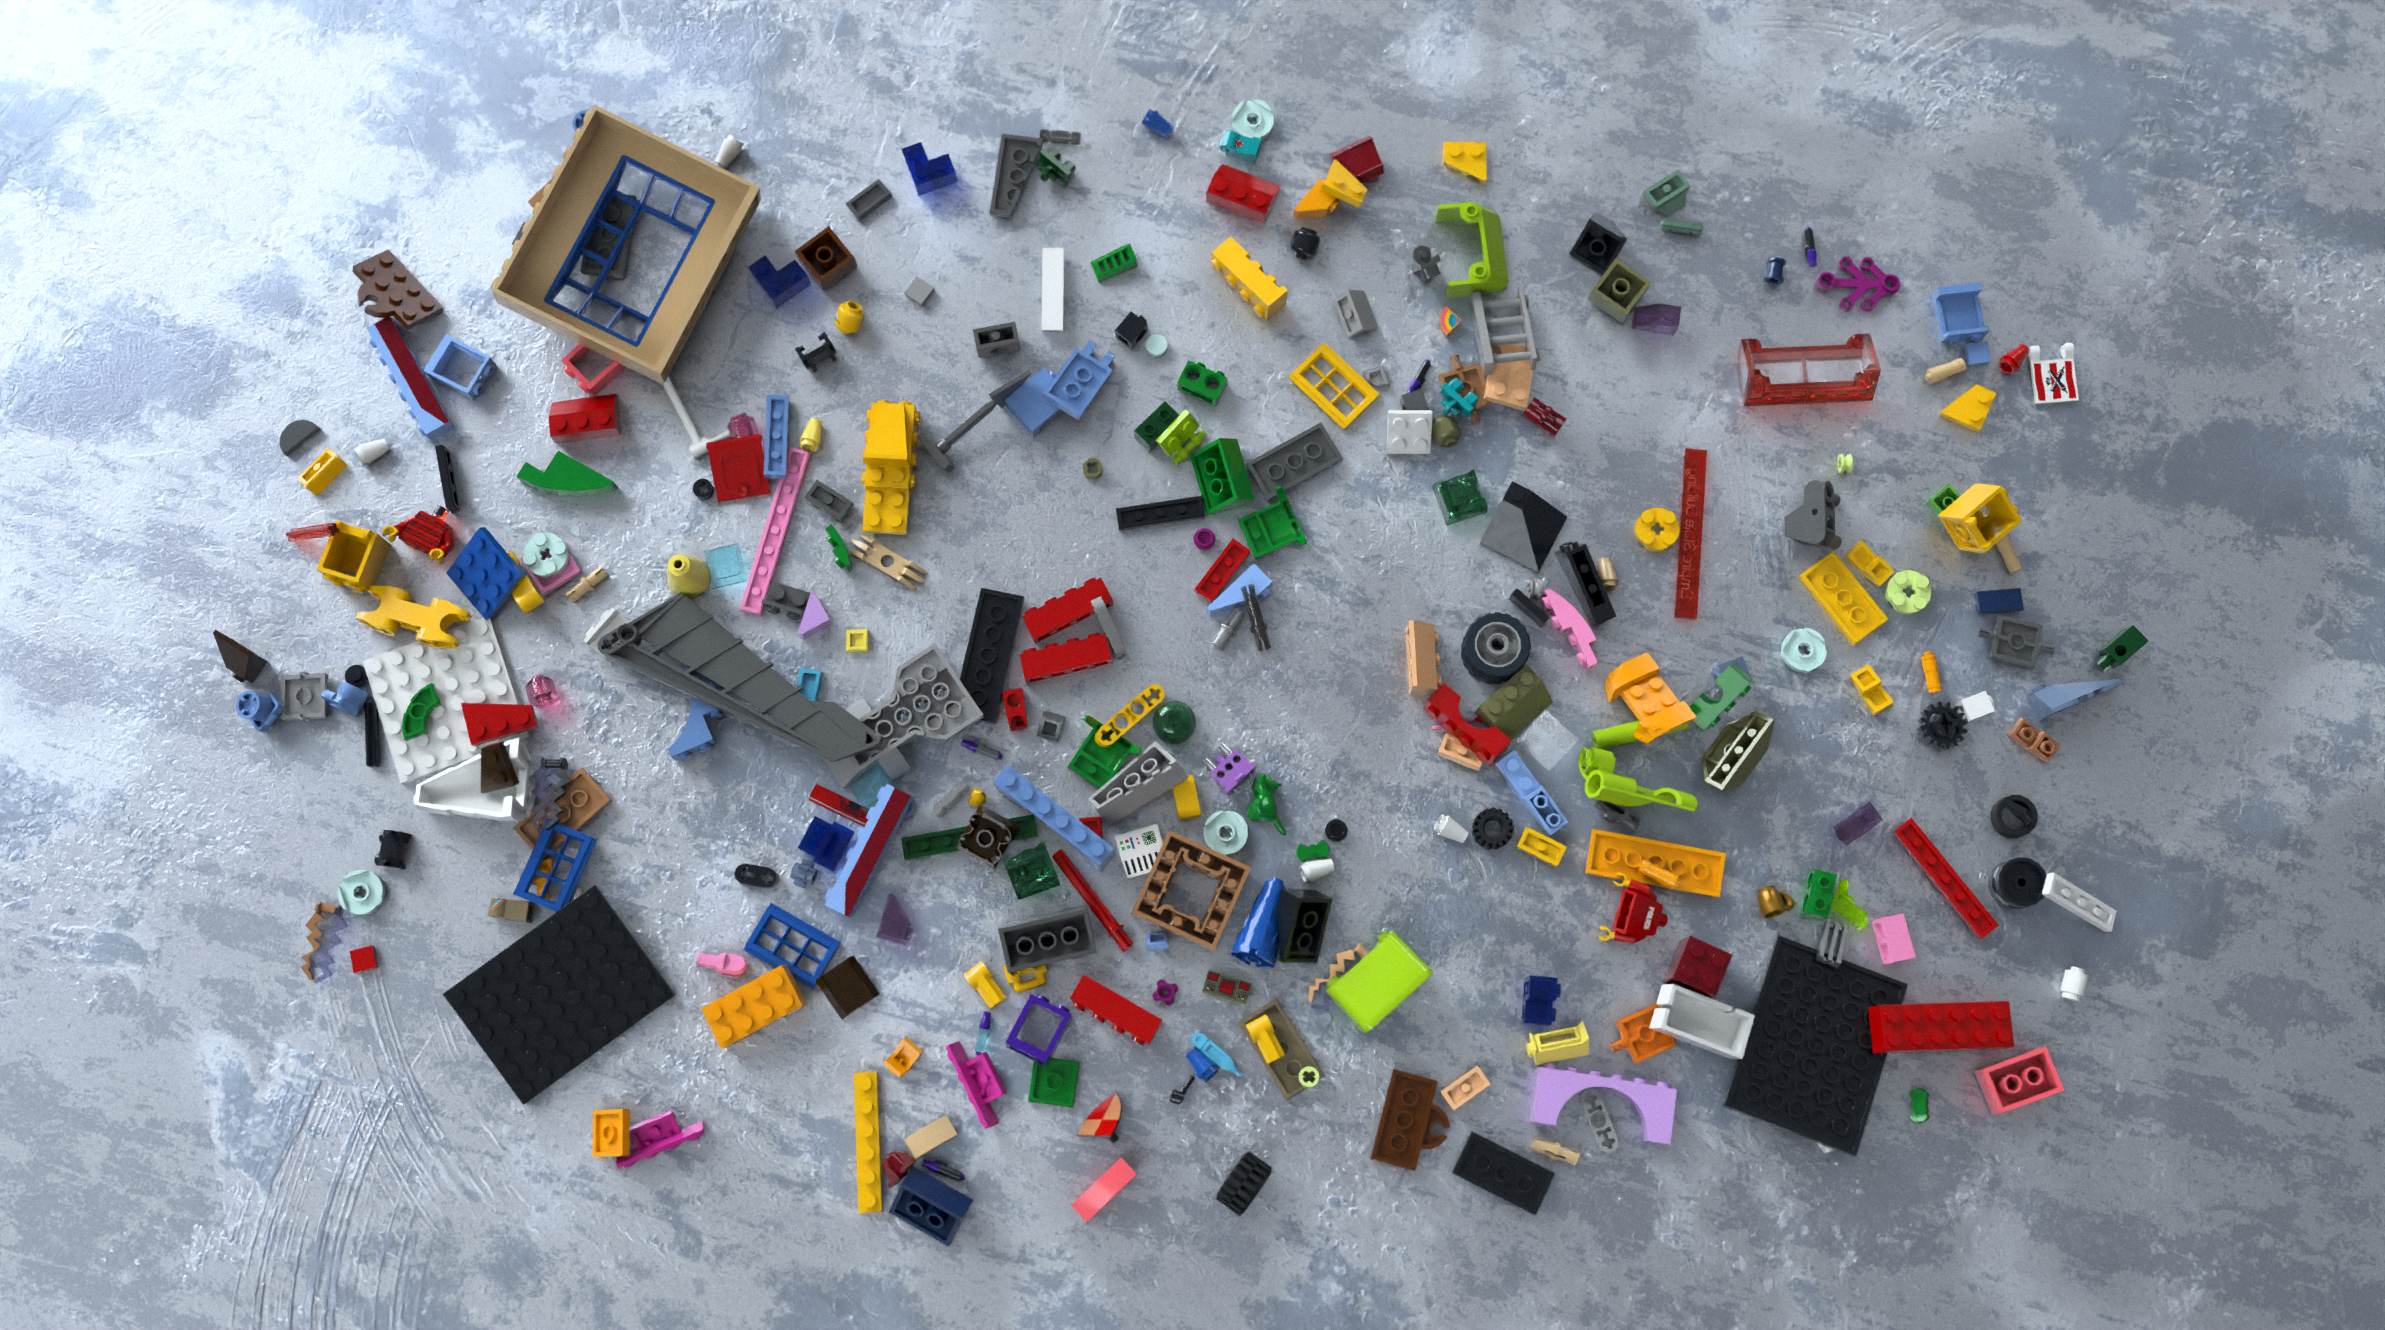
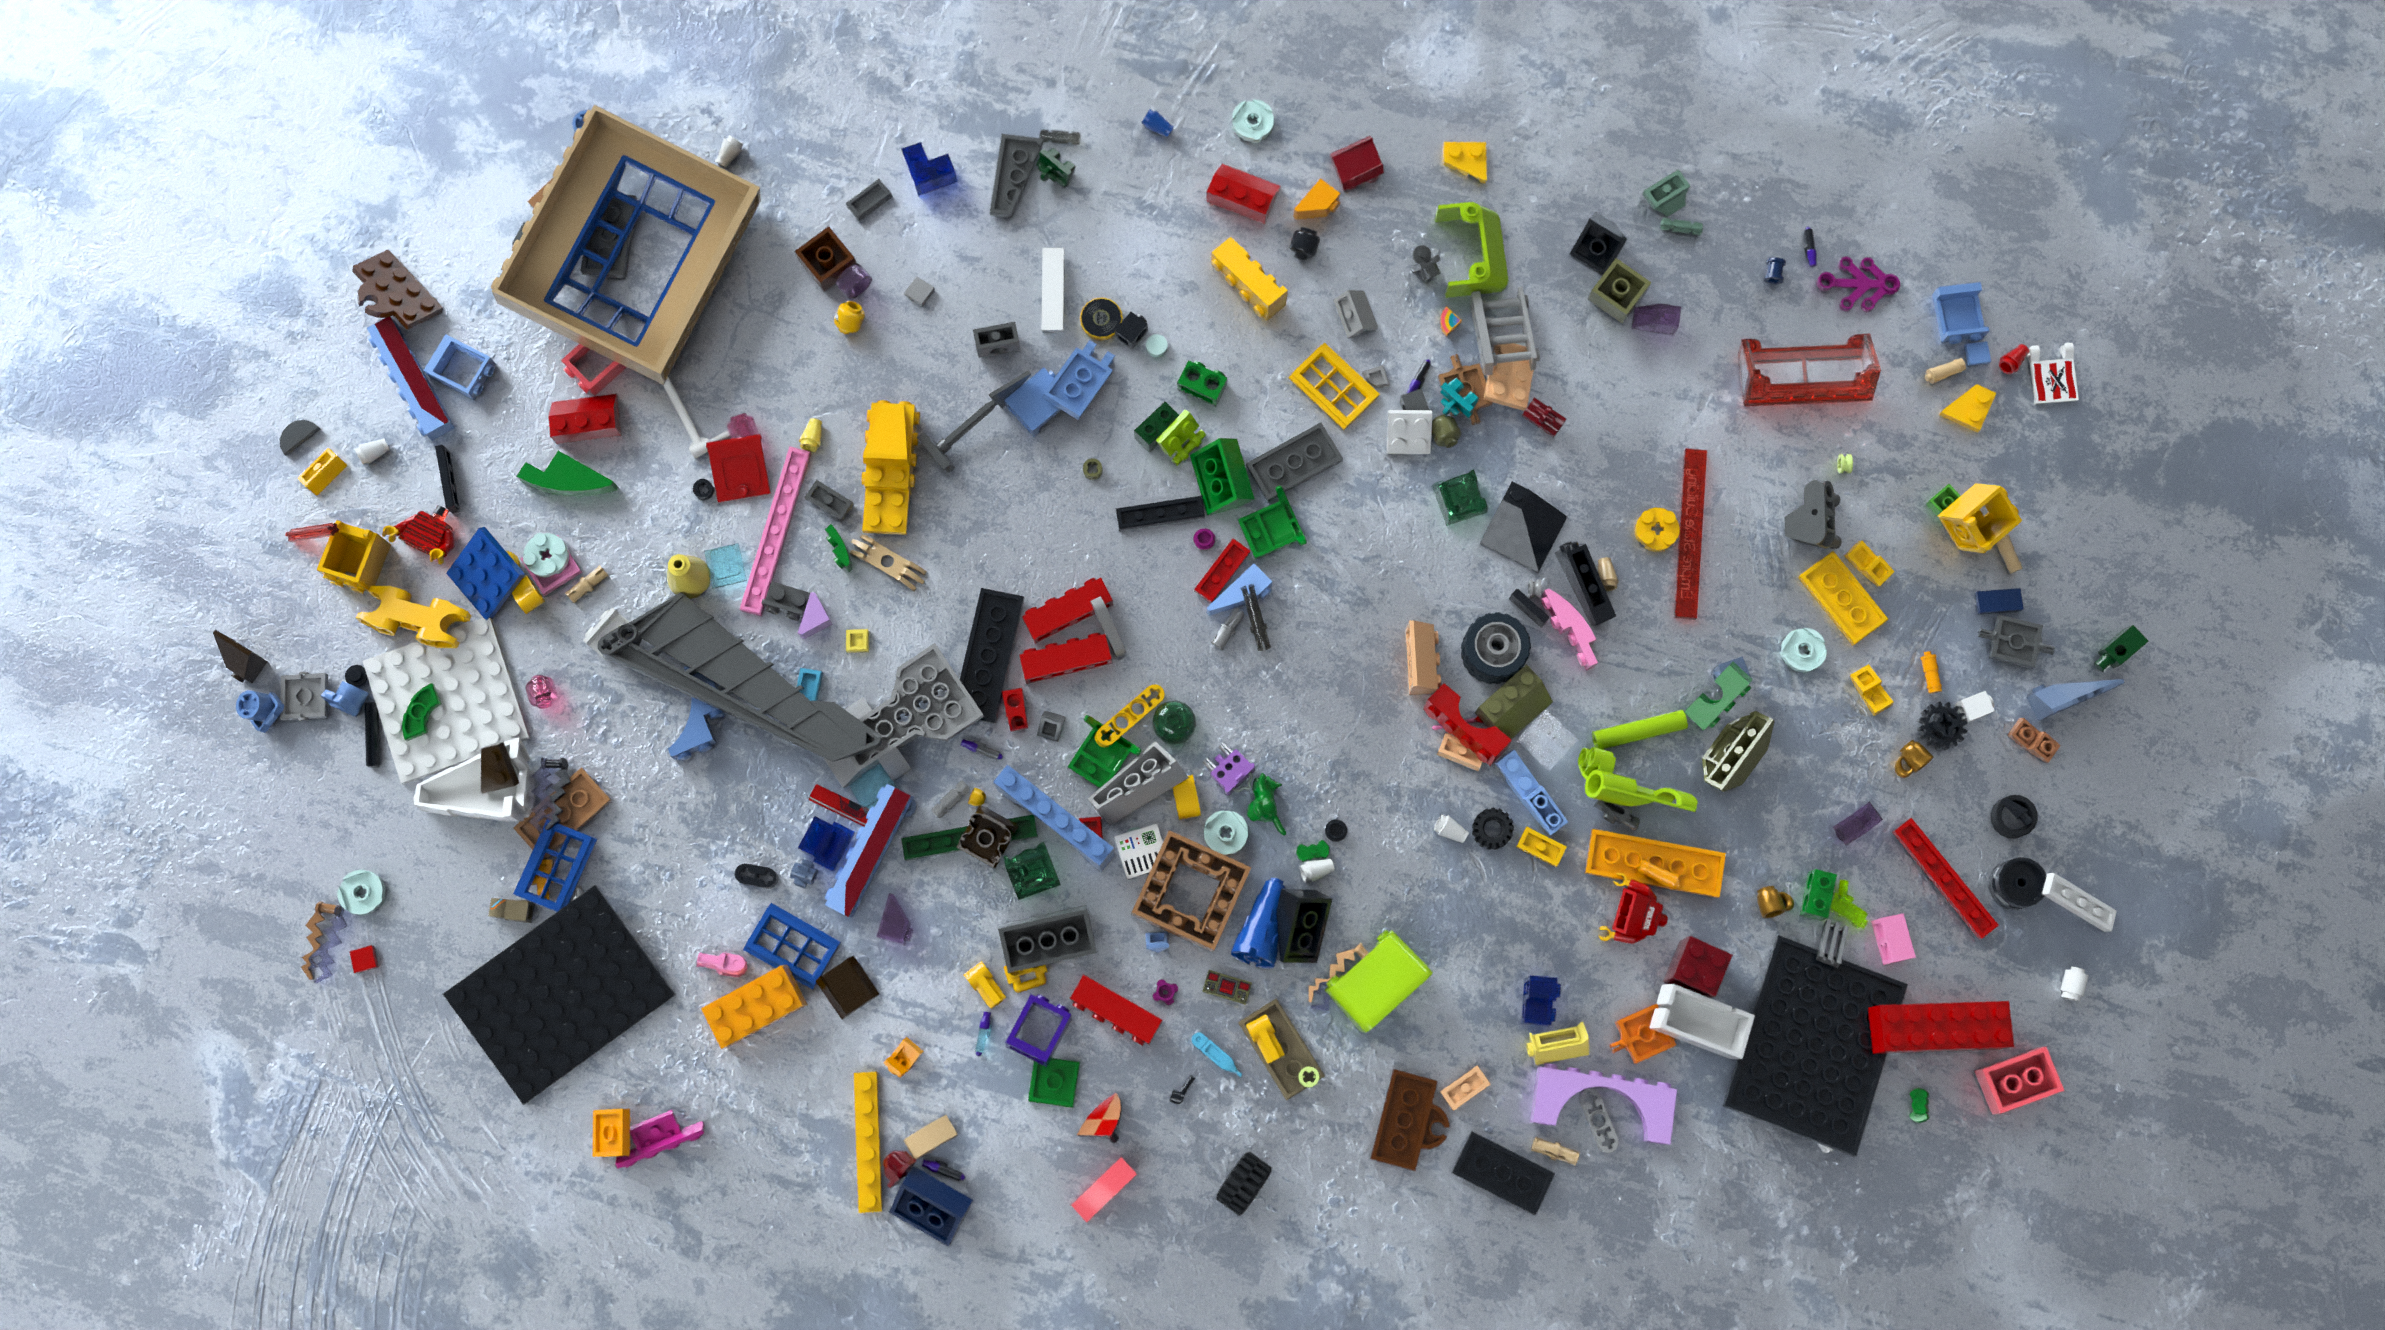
(389, 849): black piece -> none
(497, 721): red wing -> none
(776, 436): medium blue plate -> none
(781, 284): clear blue brick -> none
(818, 355): black piece -> none
(854, 281): none -> clear purple piece
(979, 1081): dark pink bracket -> none
(1092, 900): red axle -> none
(1100, 318): none -> black tile
(1111, 256): green slope -> none
(1202, 1065): blue cone -> none
(1241, 146): teal leg -> none
(1343, 185): yellow wing -> none
(1647, 698): light orange piece -> none
(1915, 756): none -> pearl gold piece
(1919, 585): yellowish green plate -> none

